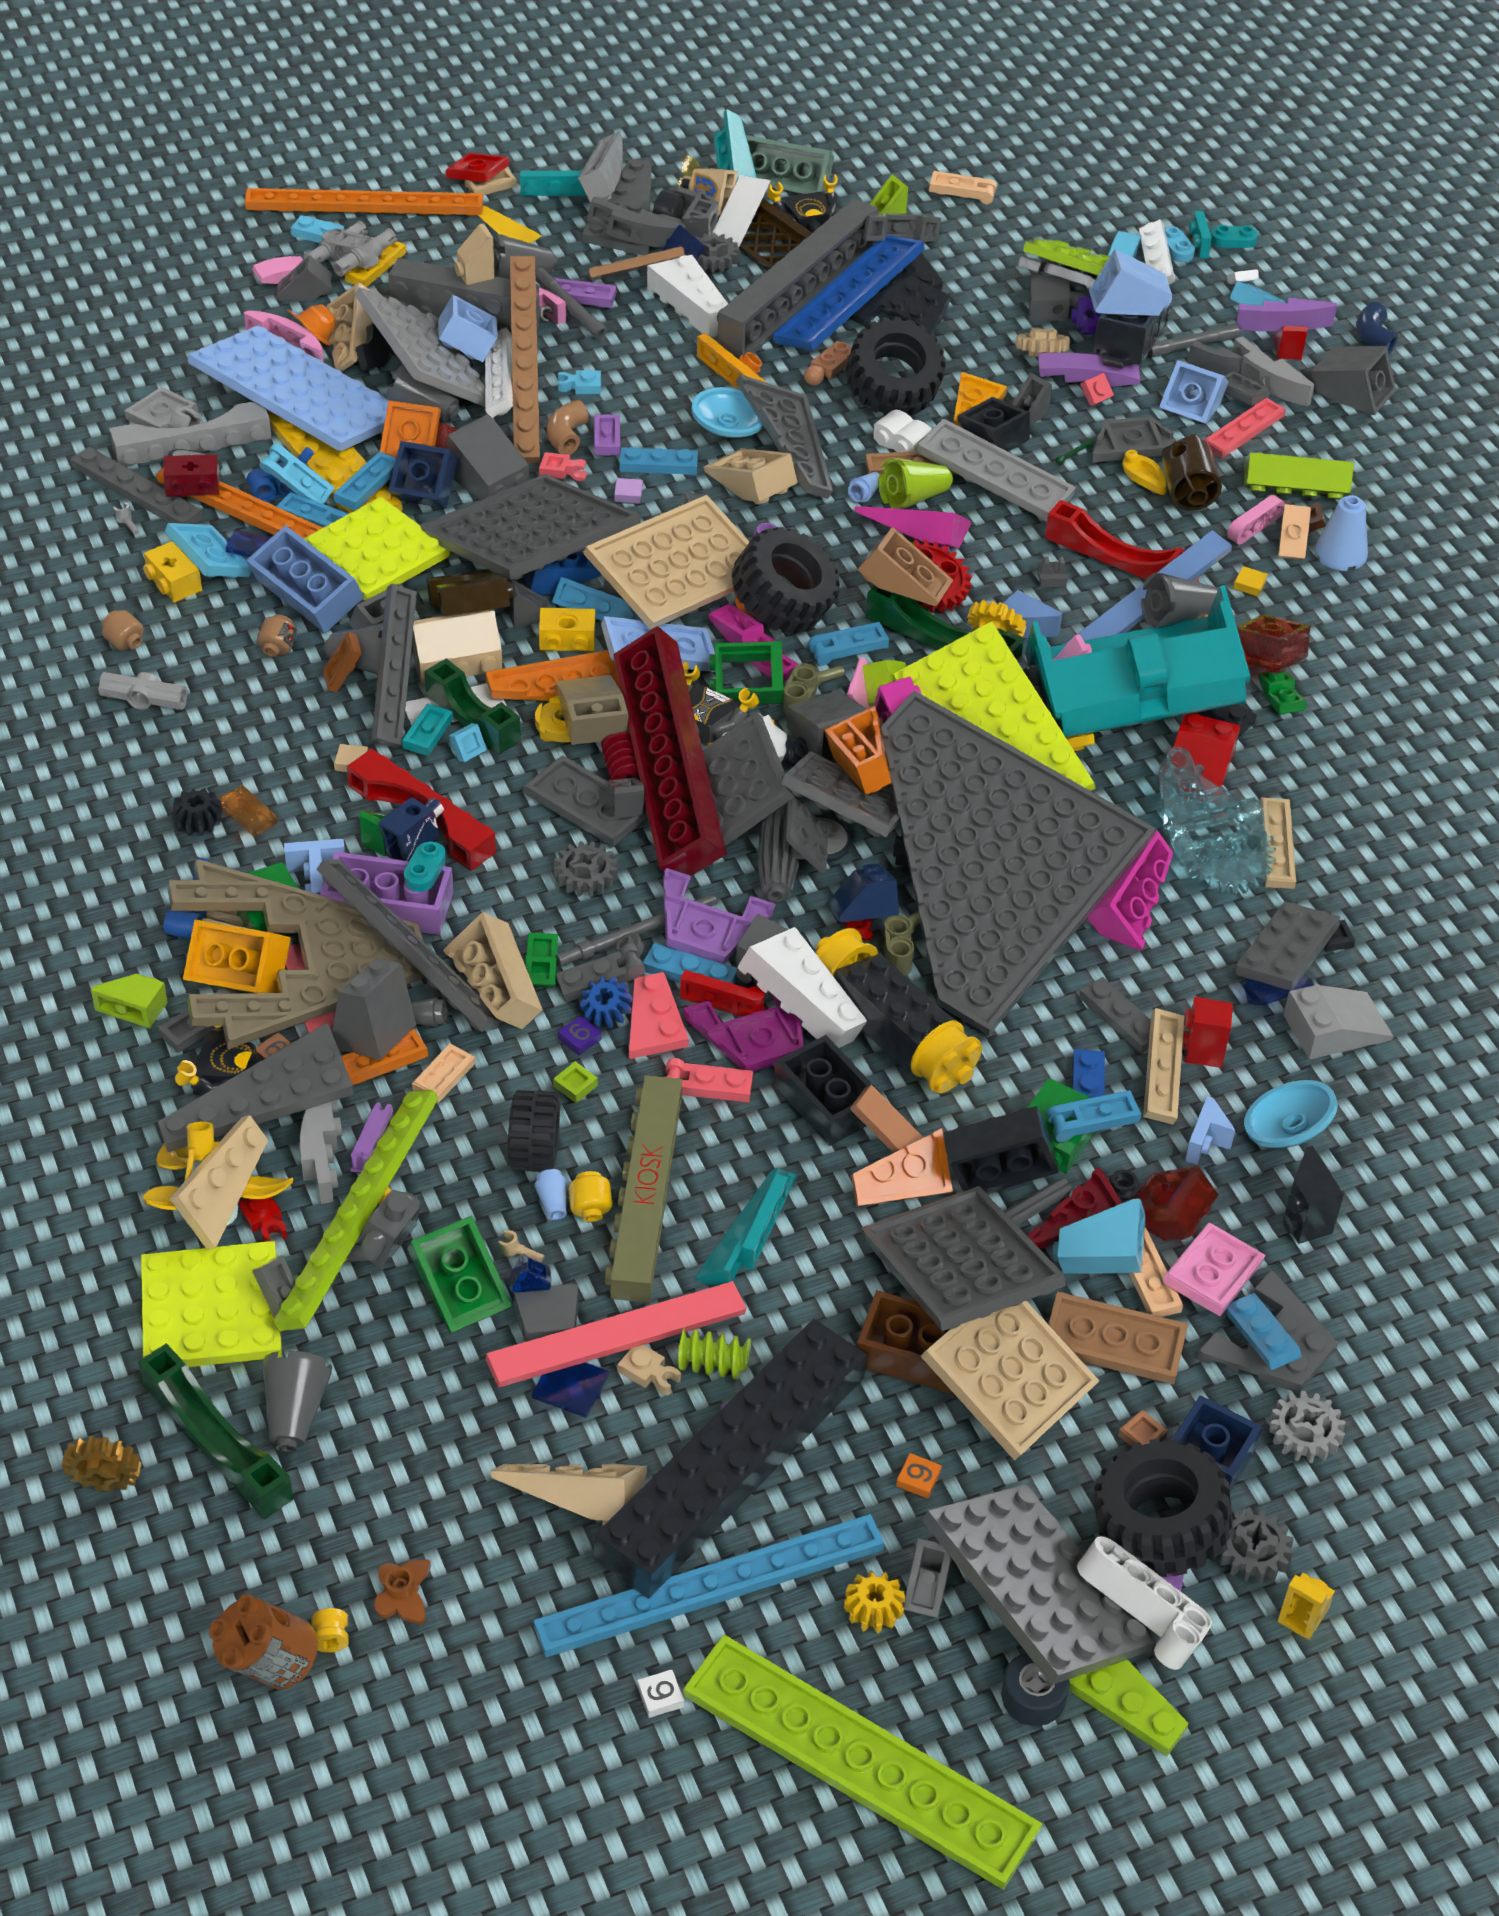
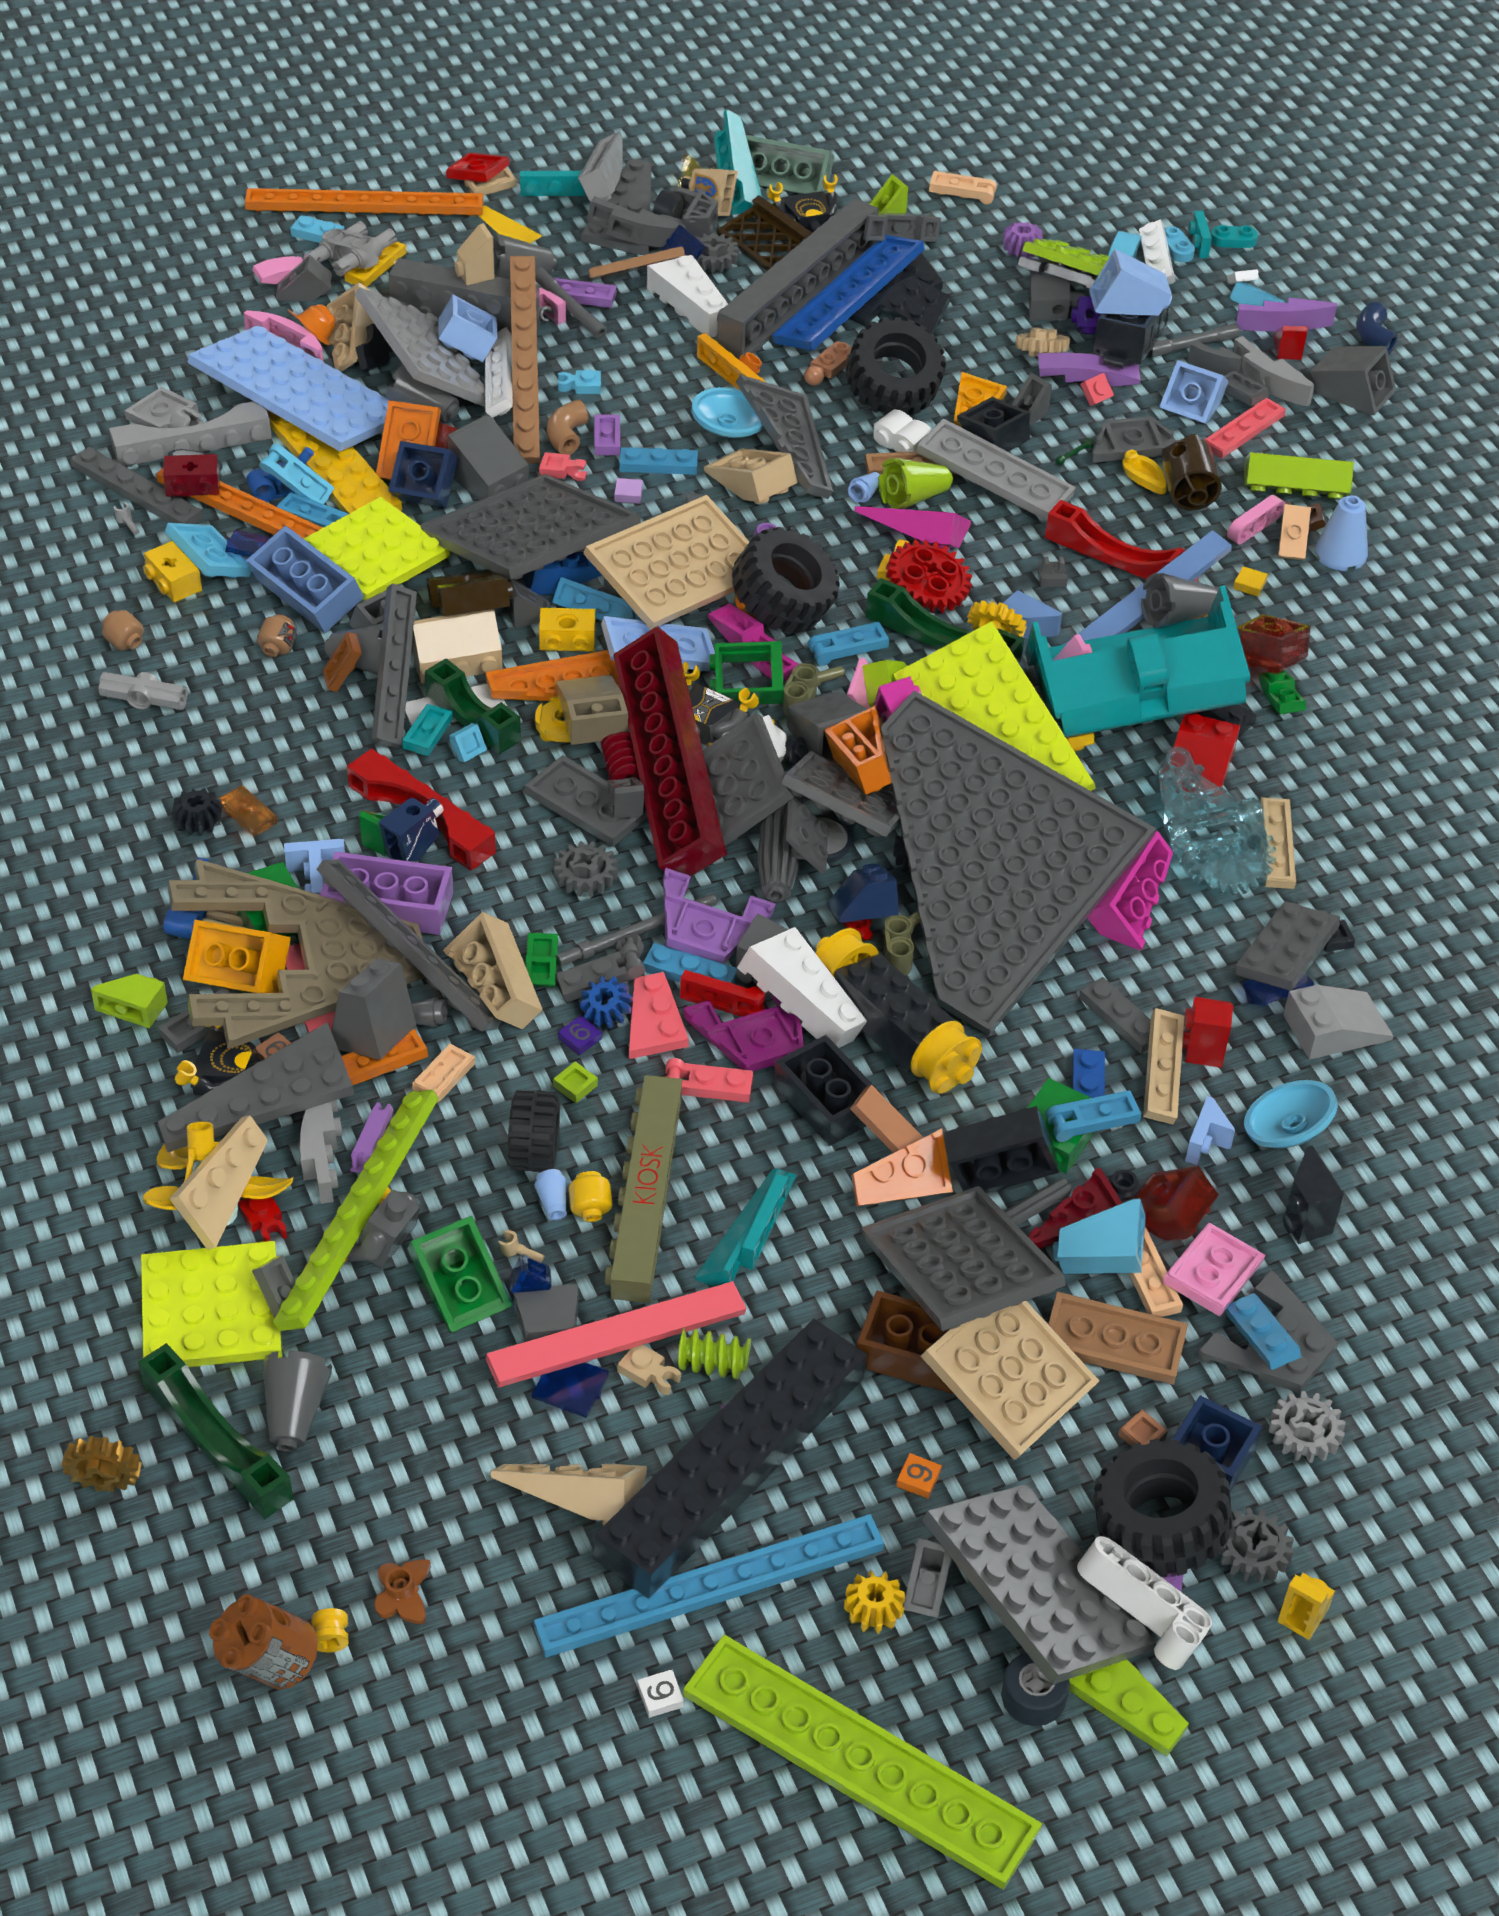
(346, 755): tan tile -> none
(366, 481): dark azure plate -> none
(424, 866): teal plate -> none
(741, 208): white sticker -> none
(904, 570): medium nougat slope -> none
(1017, 234): none -> medium lavender gear

